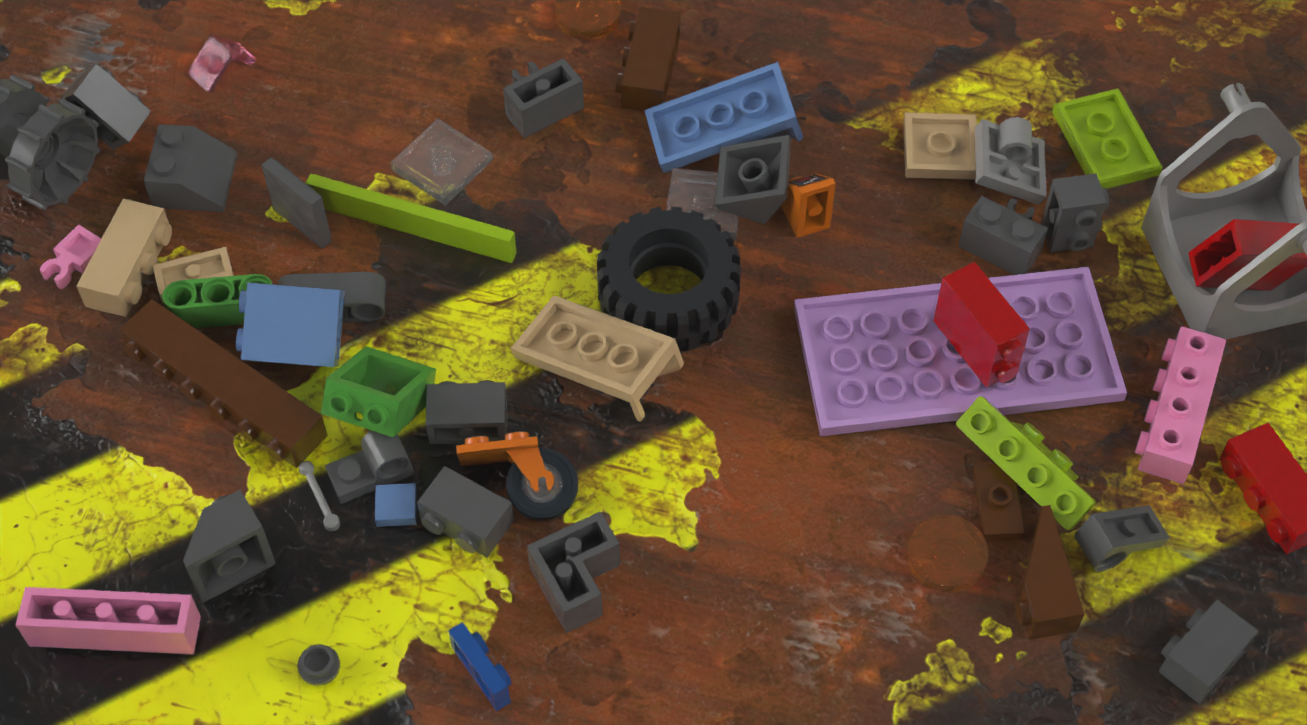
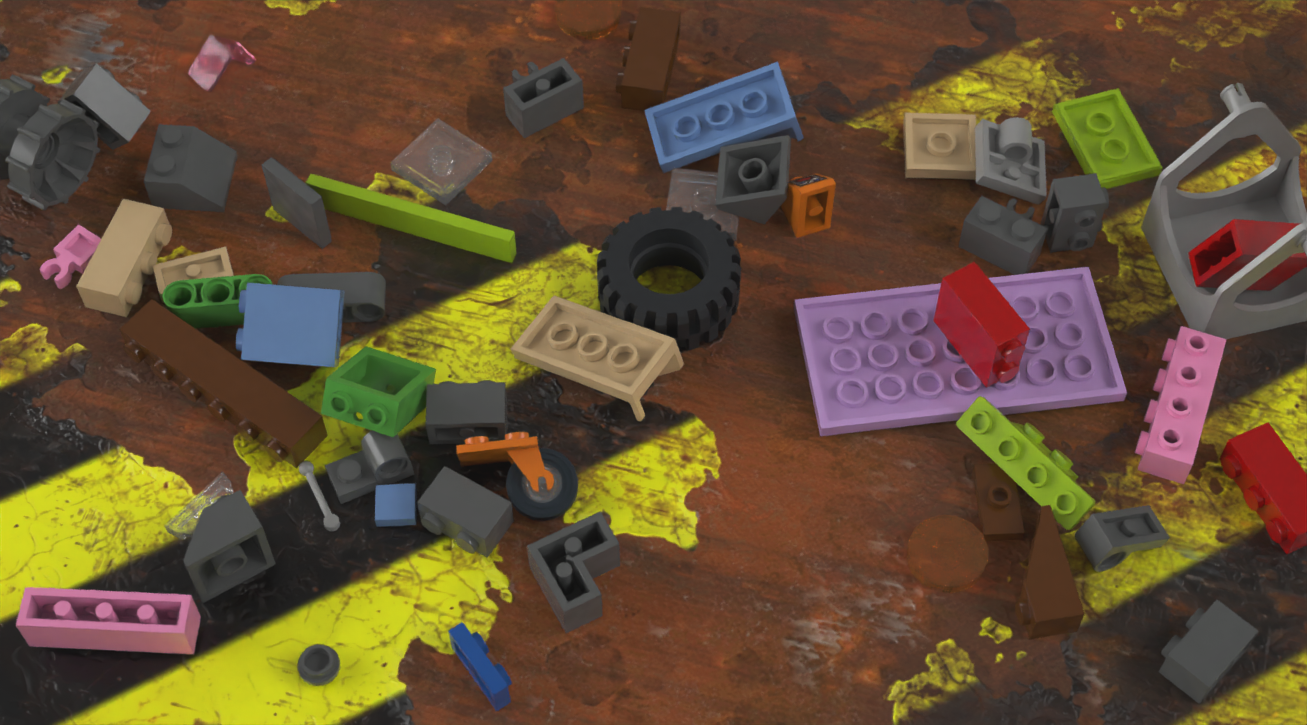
(185, 521): none -> clear tile

